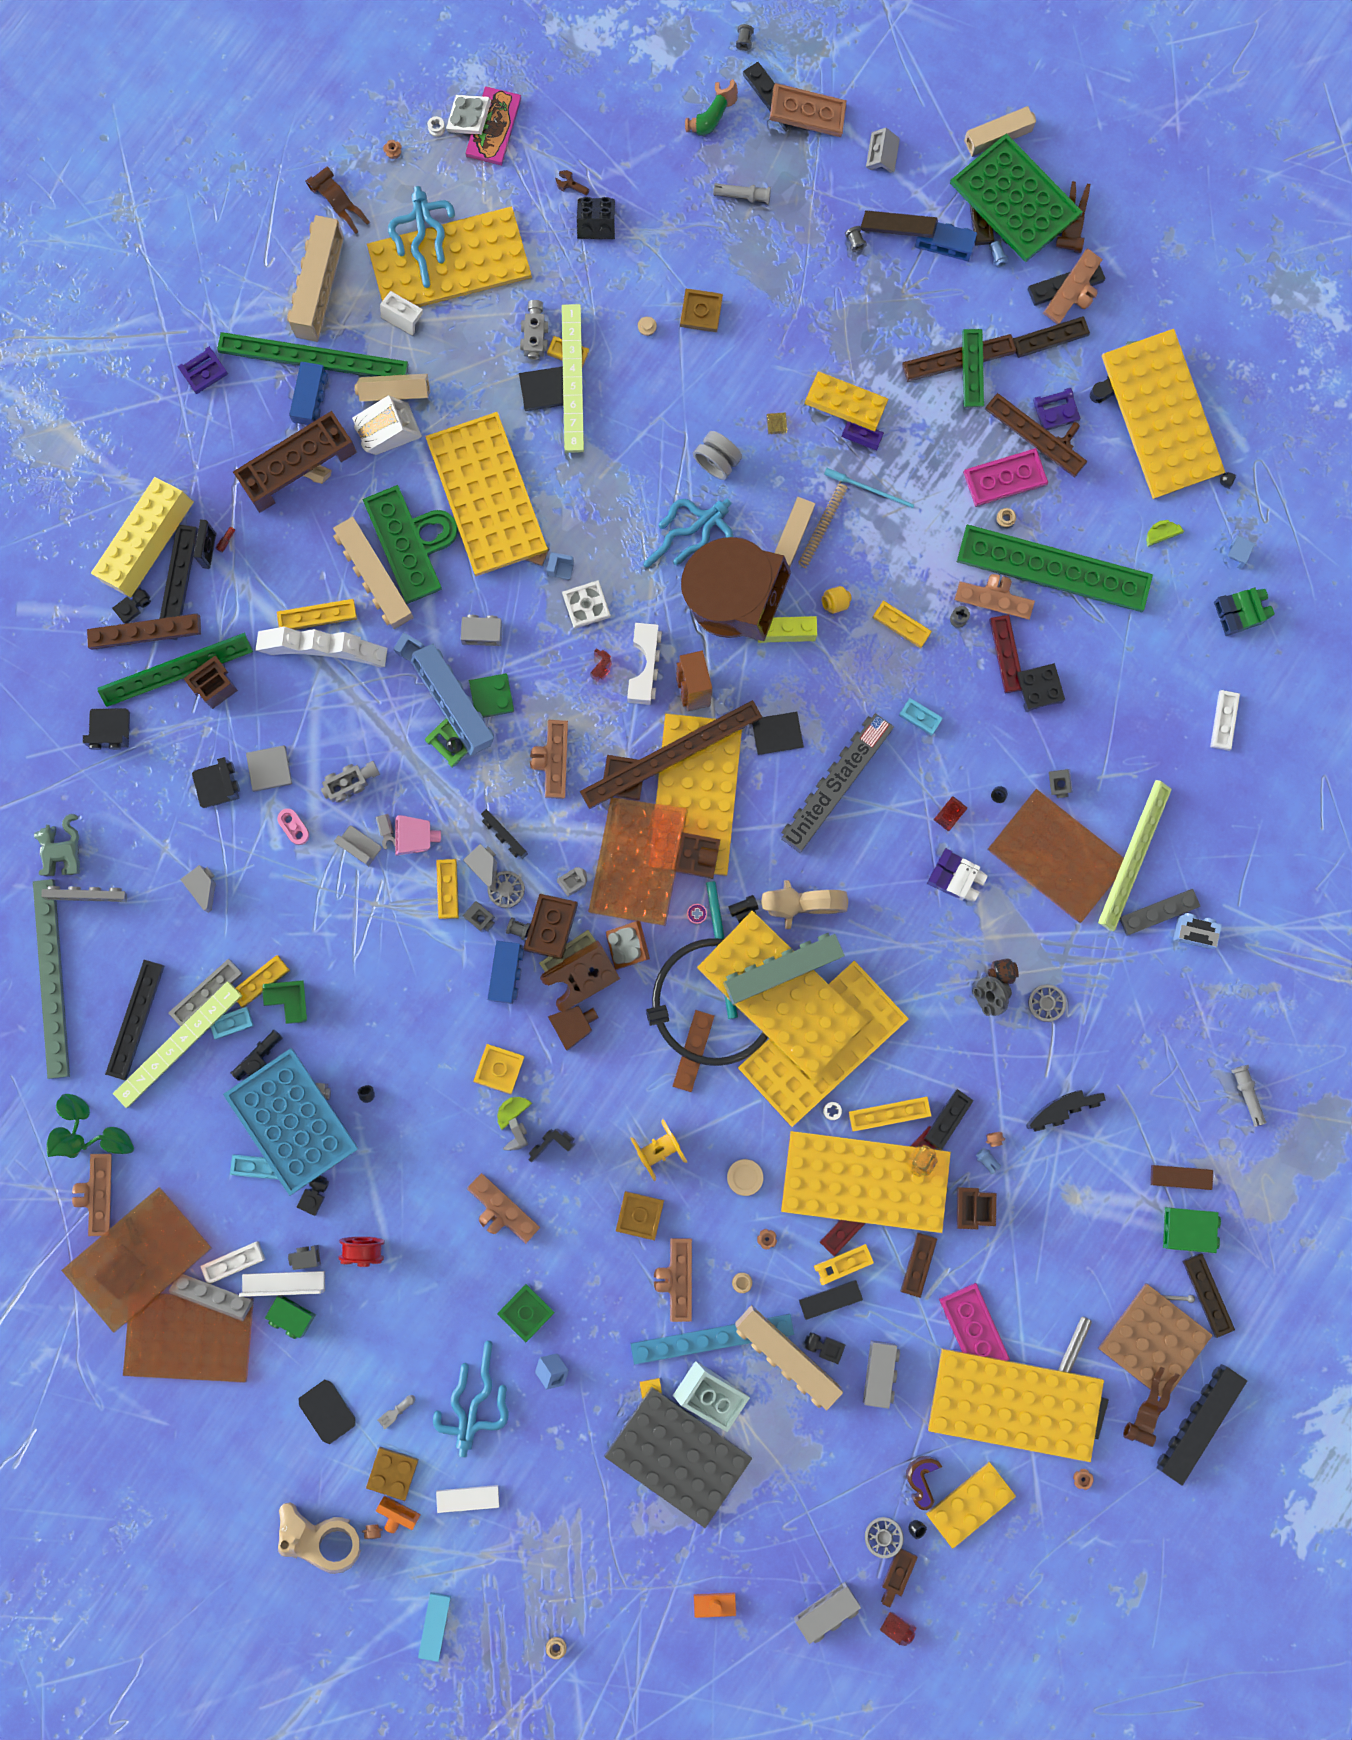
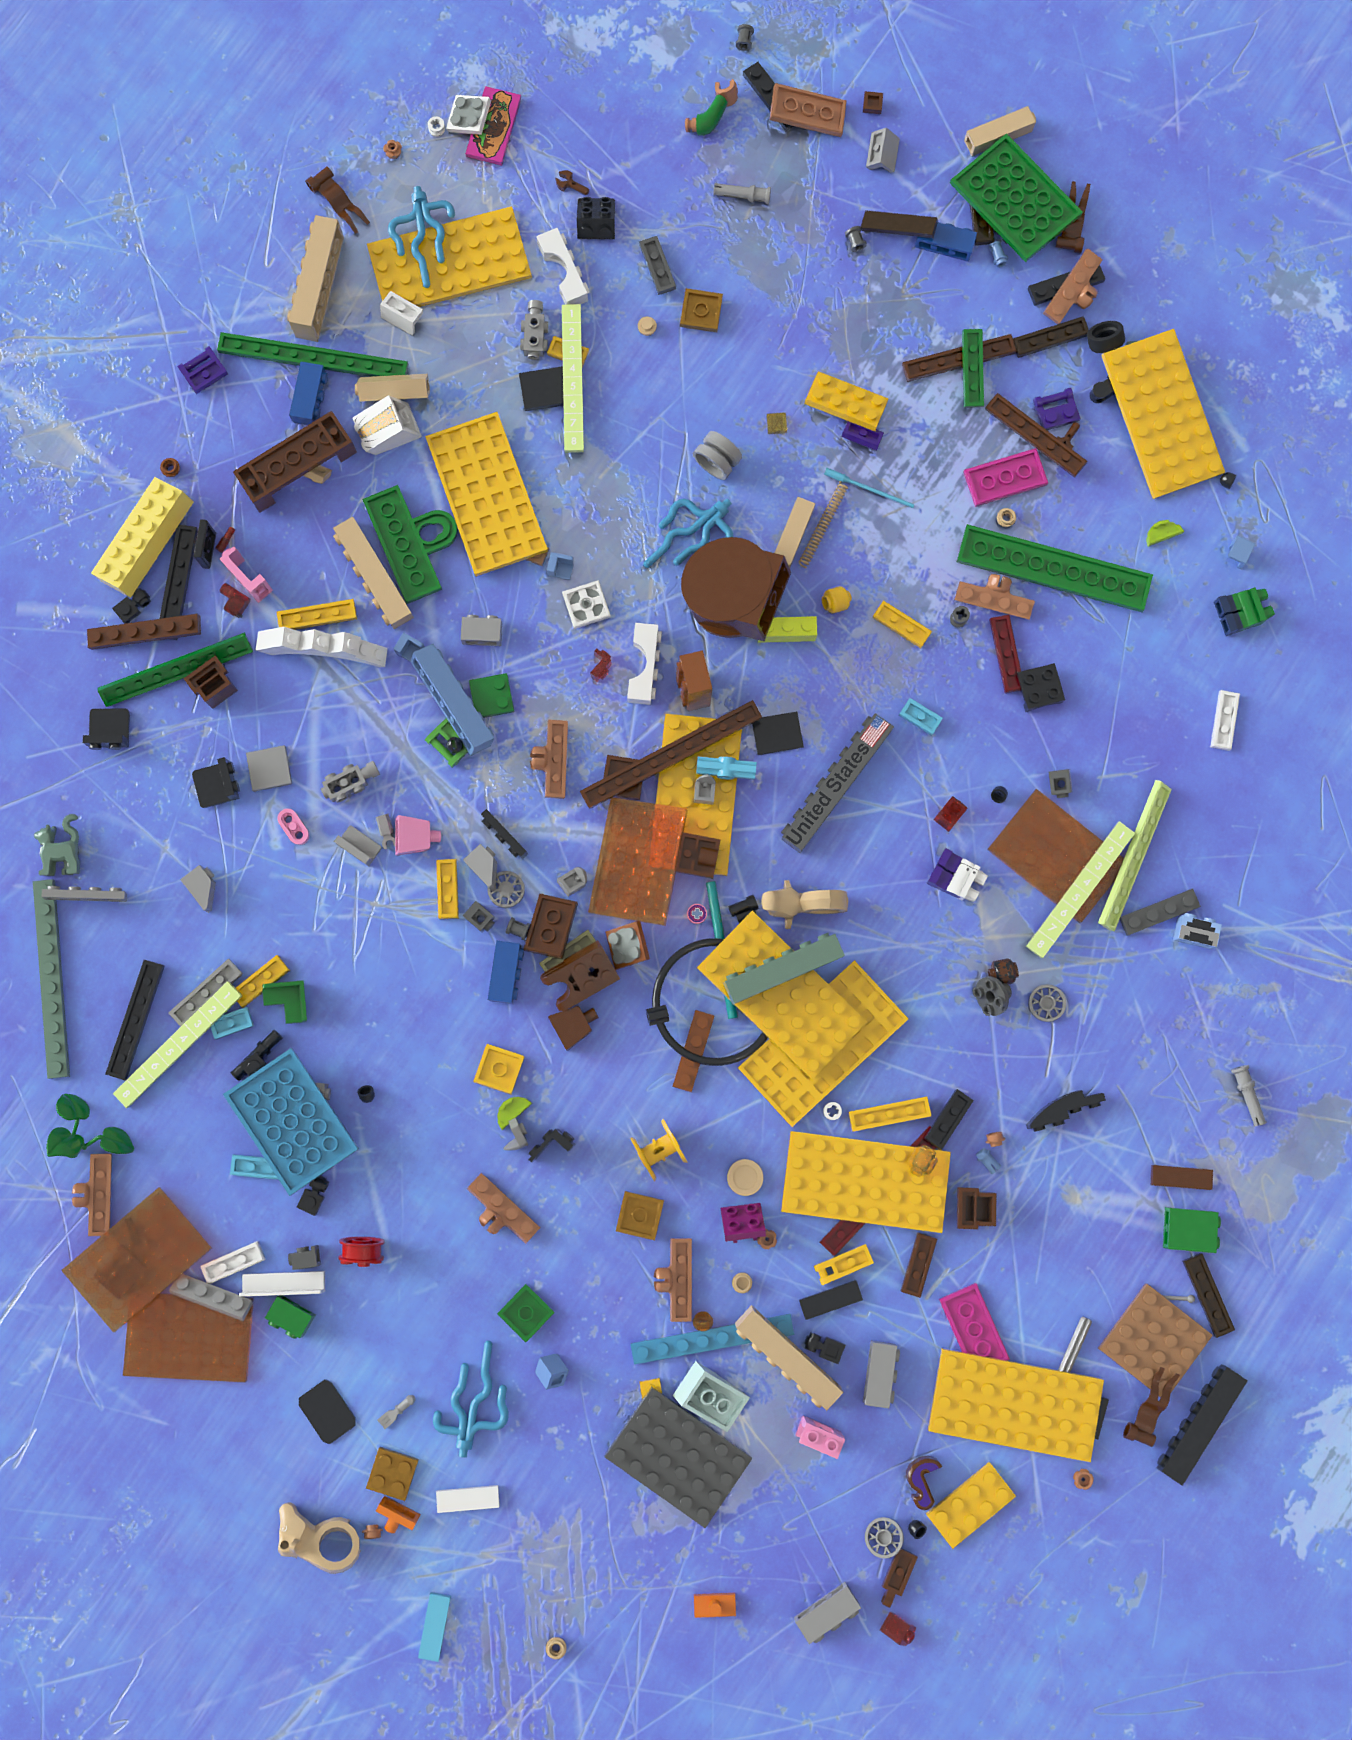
(170, 462): none -> dark orange plate
(237, 601): none -> clear red piece
(257, 587): none -> bright pink panel
(553, 249): none -> white arch
(657, 265): none -> dark grey plate
(702, 1321): none -> clear orange plate
(704, 790): none -> light grey plate
(726, 768): none -> medium azure piece
(743, 1222): none -> magenta plate
(821, 1439): none -> bright pink panel
(872, 102): none -> reddish brown plate
(1080, 889): none -> yellowish green tile
(1106, 336): none -> black tyre

